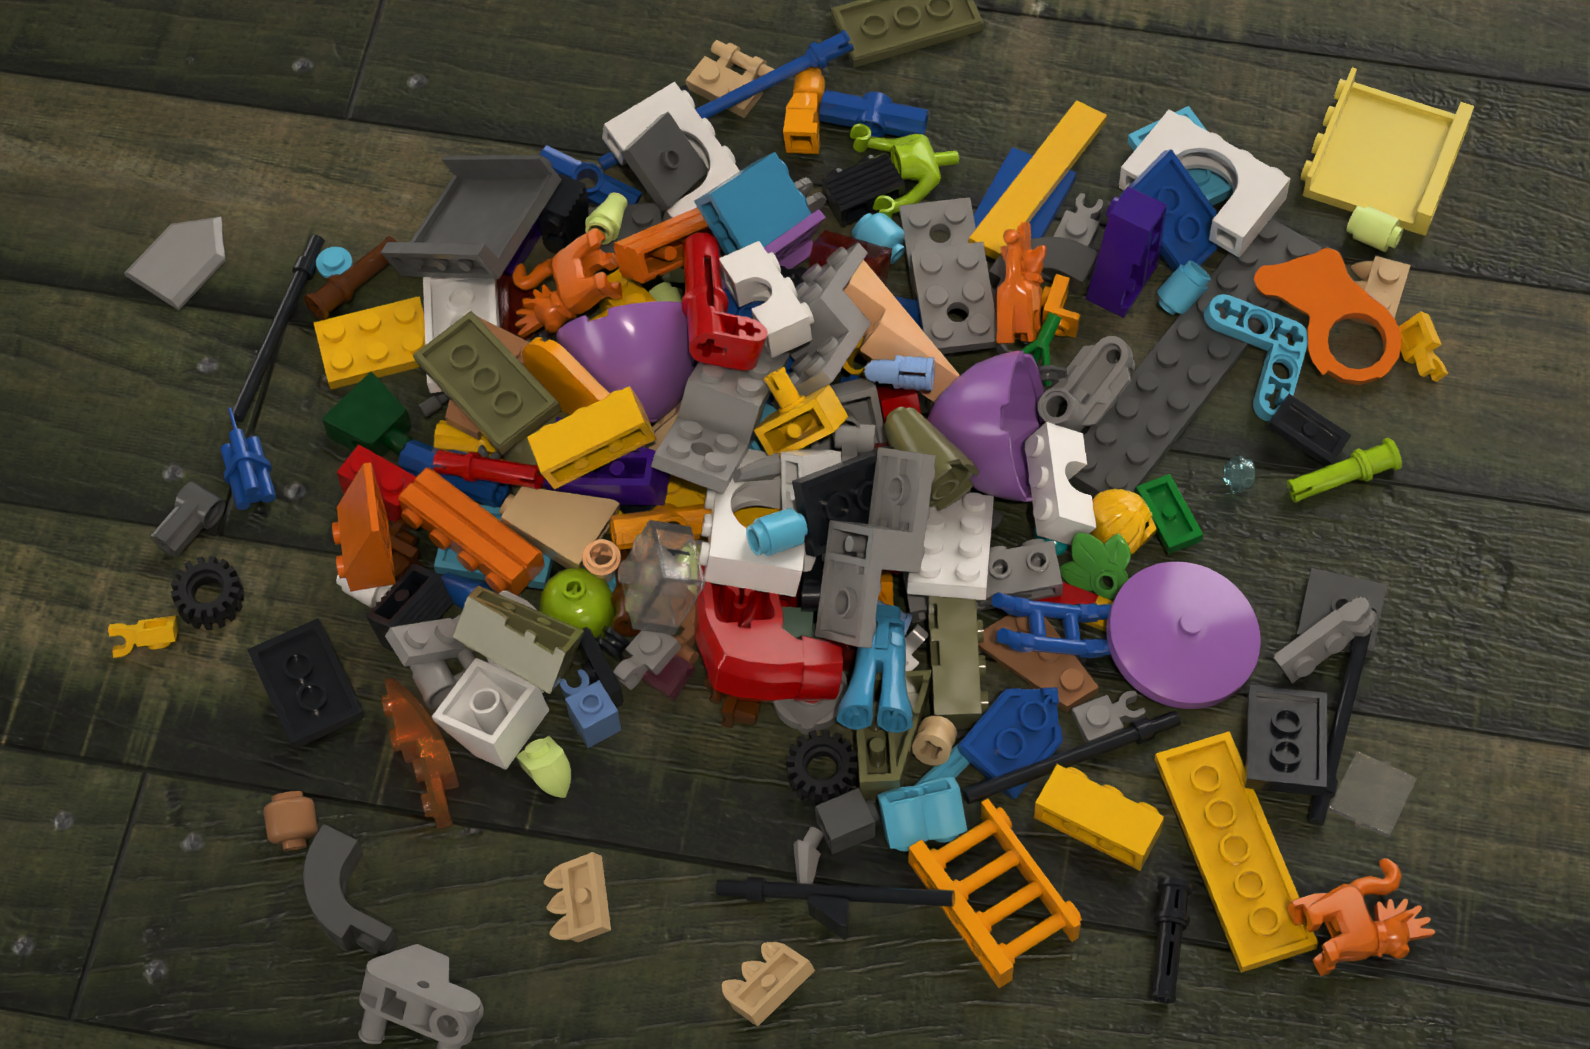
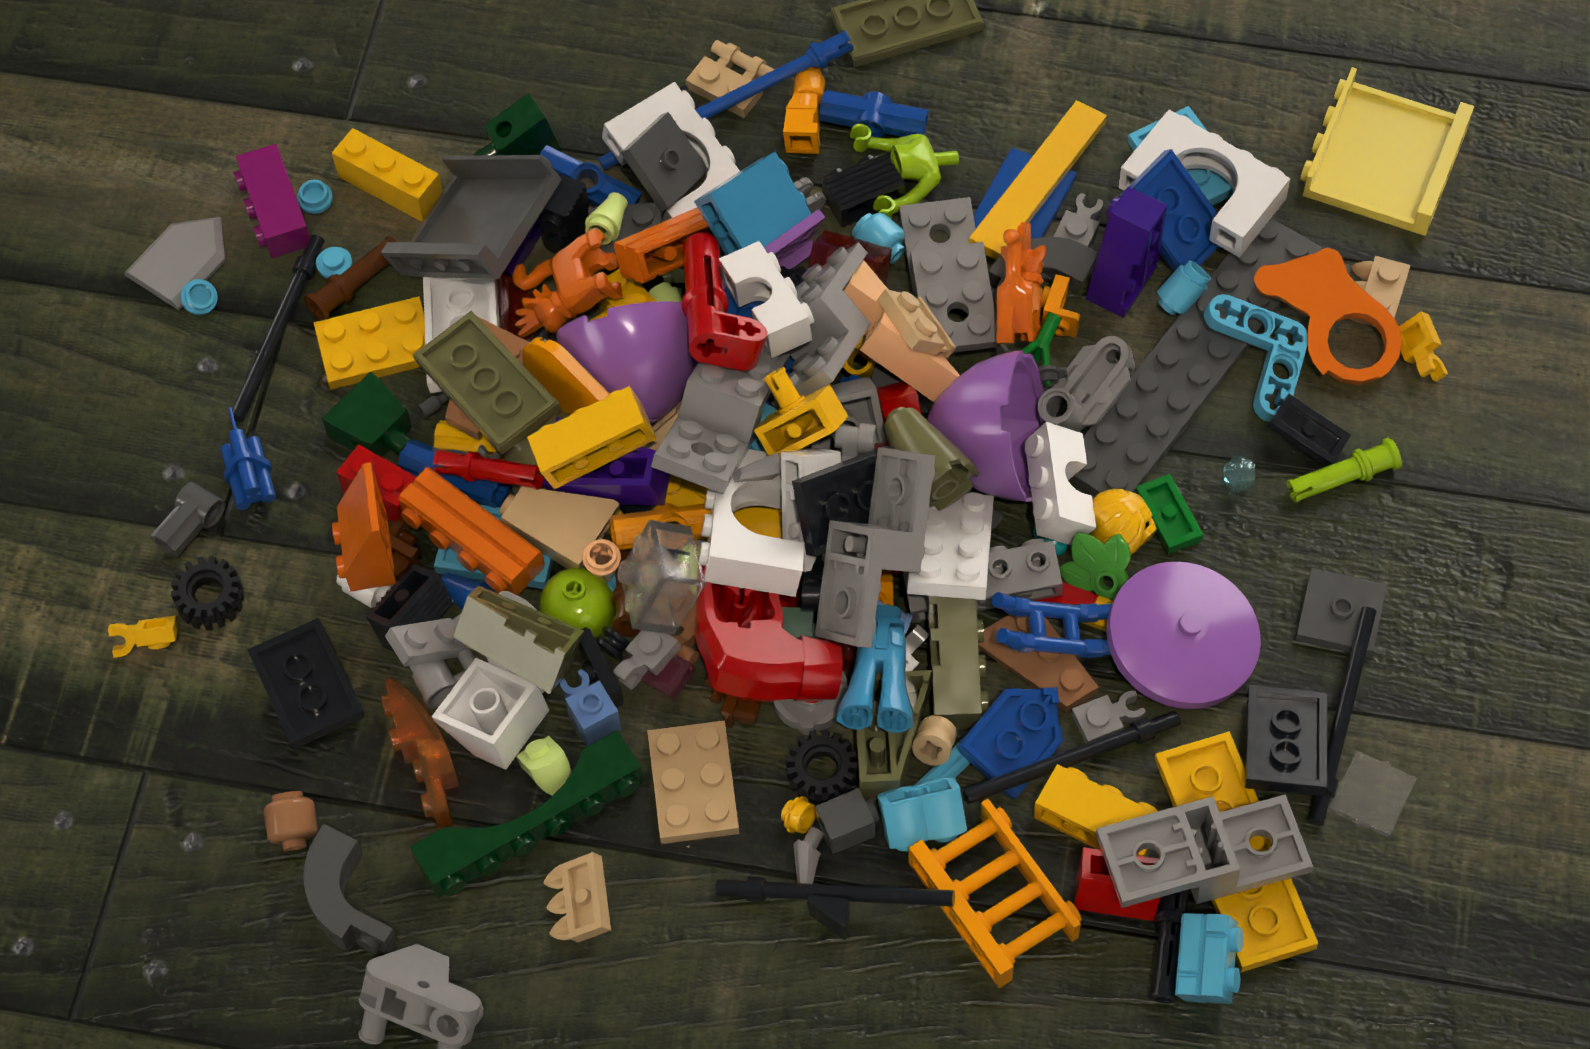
(199, 297): none -> medium azure plate
(271, 201): none -> magenta brick
(314, 197): none -> medium azure plate
(387, 174): none -> yellow brick
(460, 855): none -> dark green arch
(519, 130): none -> dark green torso
(693, 782): none -> tan plate
(767, 982): tan plate -> none
(776, 532): medium azure brick -> none
(798, 815): none -> yellow plate
(892, 371): light blue hinge -> none
(916, 323): none -> tan plate
(1097, 893): none -> red brick
(1203, 850): none -> light grey bracket
(1208, 958): none -> medium azure brick
(1326, 638): light grey hinge -> none
(1351, 926): orange animal -> none
(1374, 228): yellowish green brick -> none

